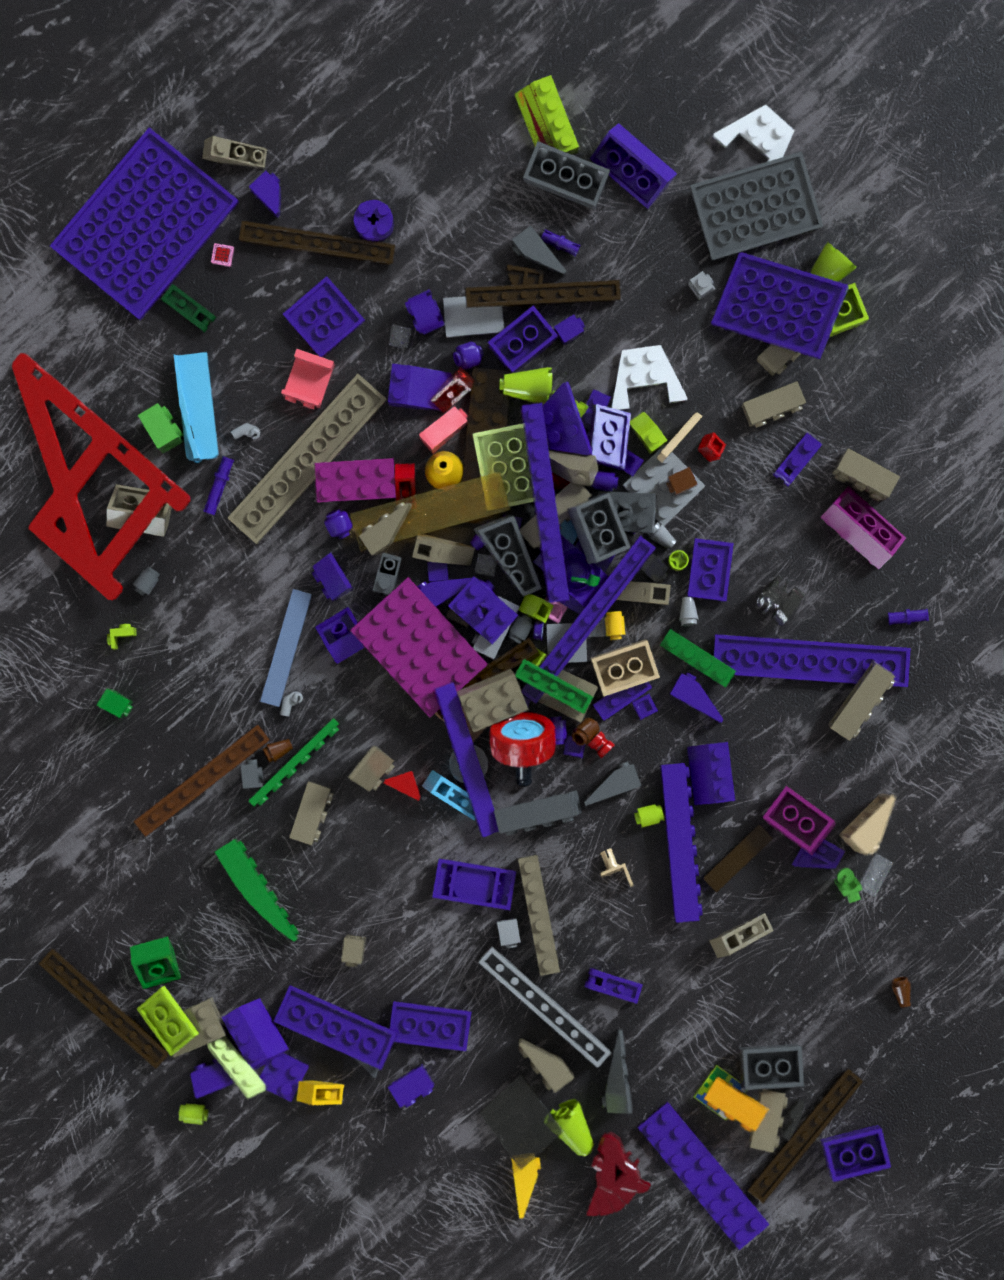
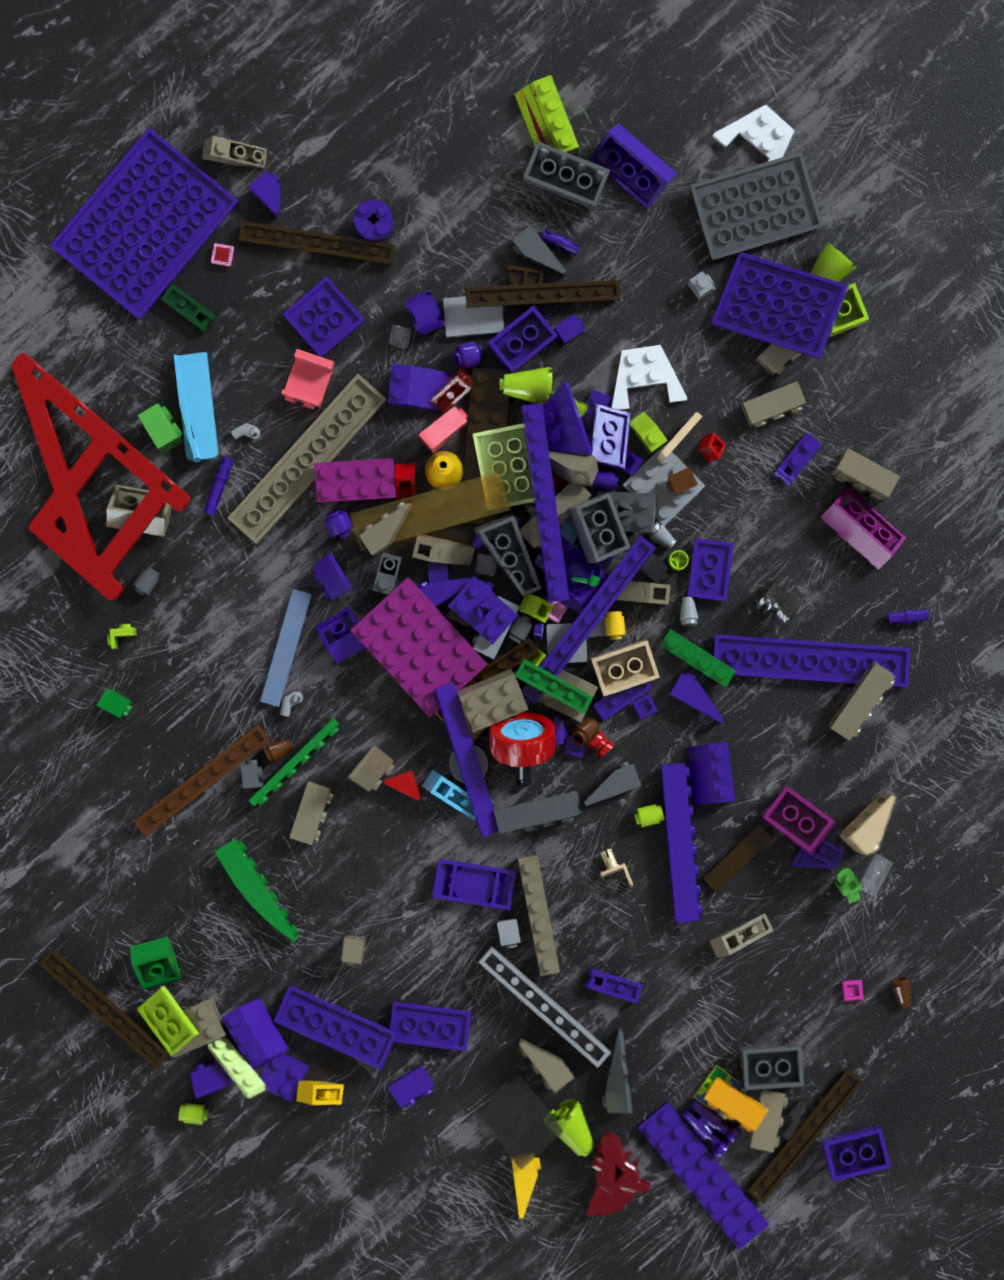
(704, 1127): none -> dark purple piece
(852, 990): none -> dark pink tile

